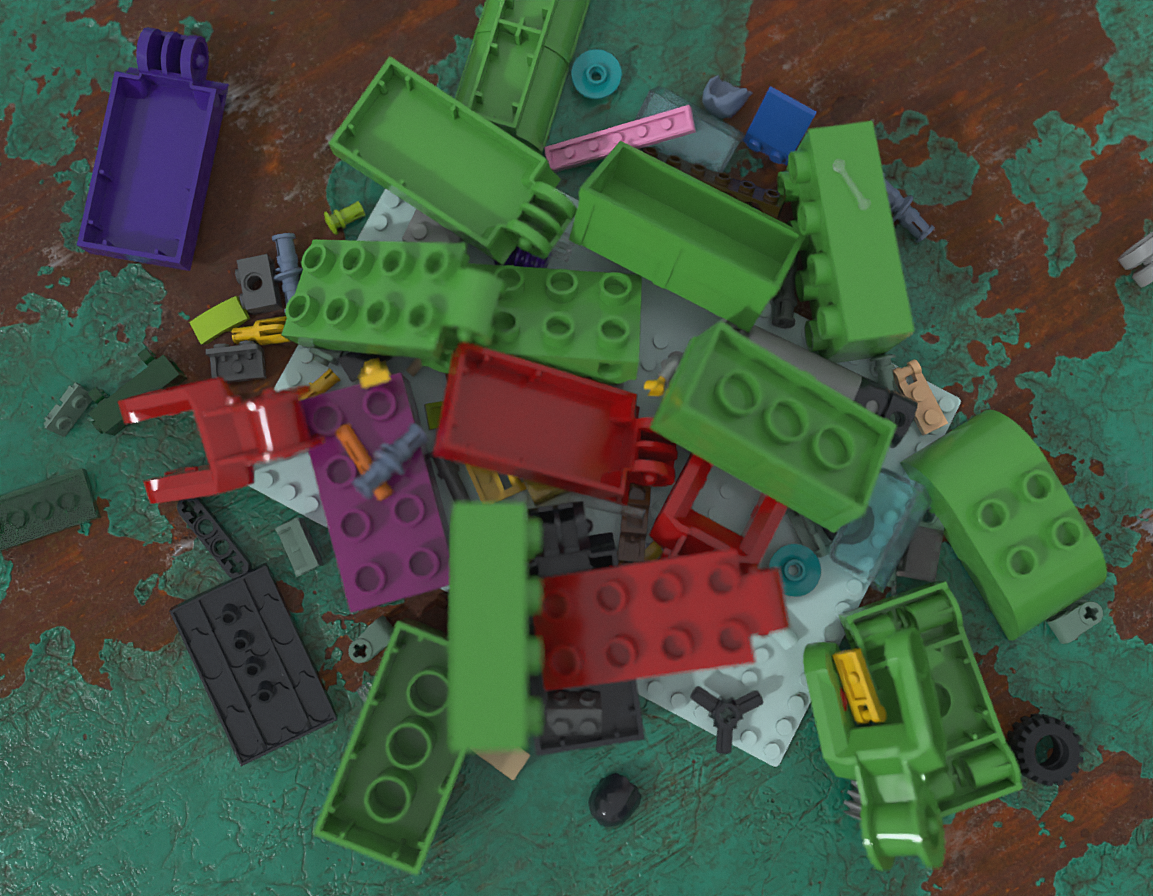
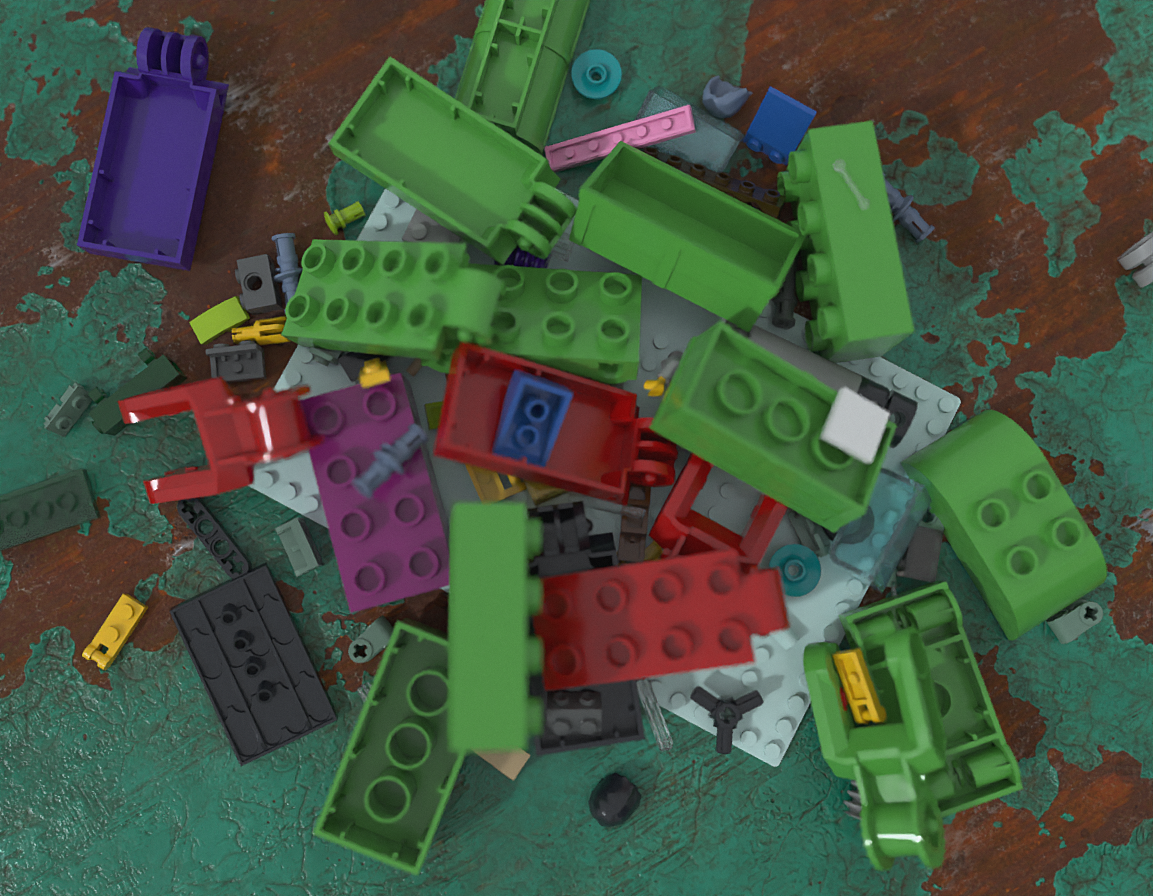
(115, 631): none -> yellow plate
(322, 384): yellow axle -> none
(360, 457): orange pin -> none
(449, 472): dark grey pin -> none
(531, 418): none -> blue slope
(654, 714): none -> clear axle
(855, 425): none -> white tile
(885, 370): sand green pin -> none
(928, 412): light nougat plate -> none
(1064, 755): black tyre -> none

